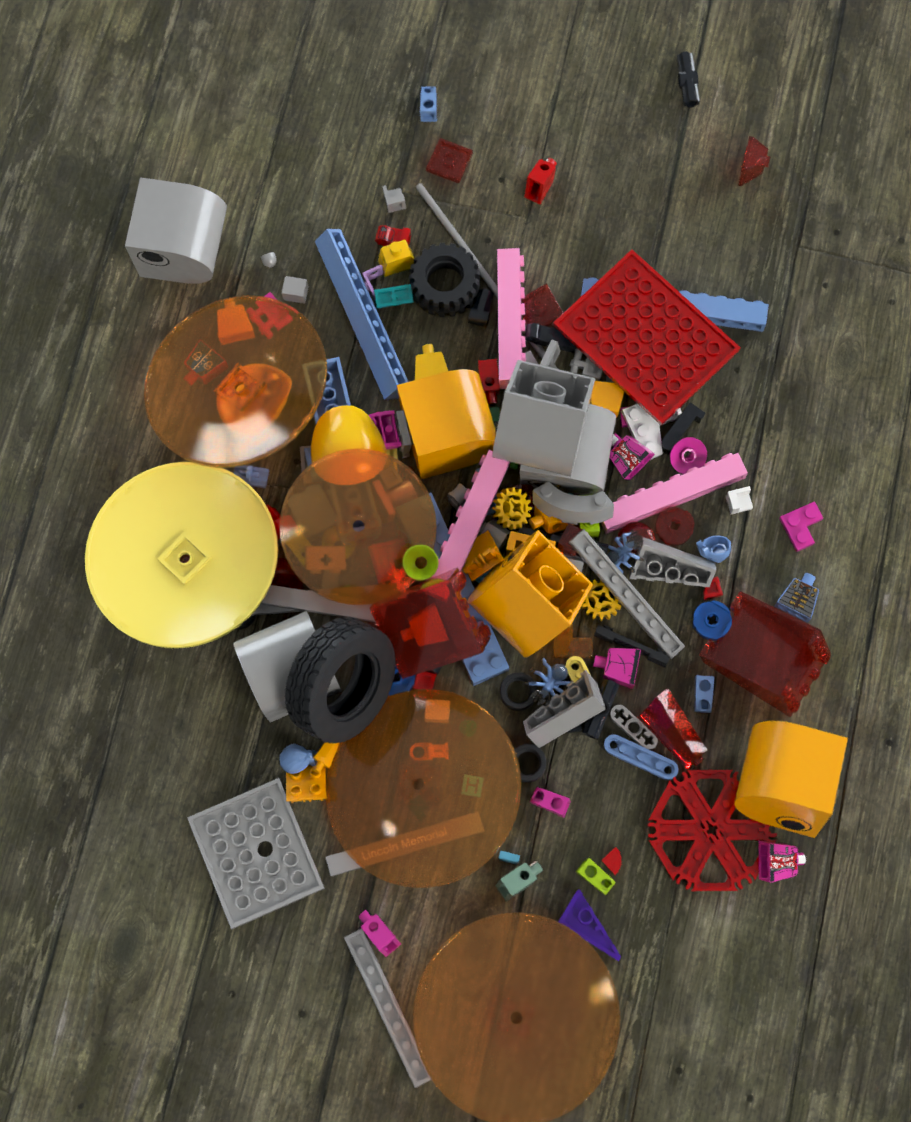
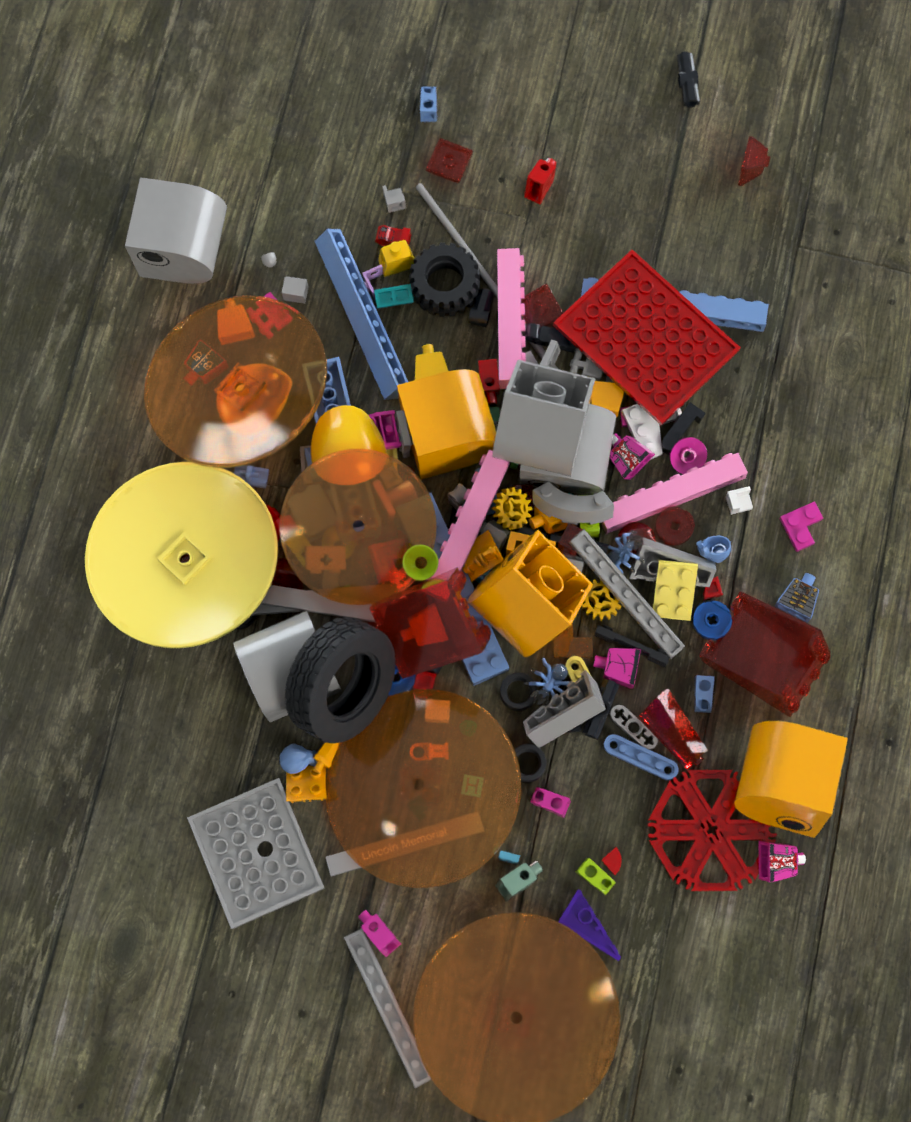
(675, 589): none -> light yellow plate

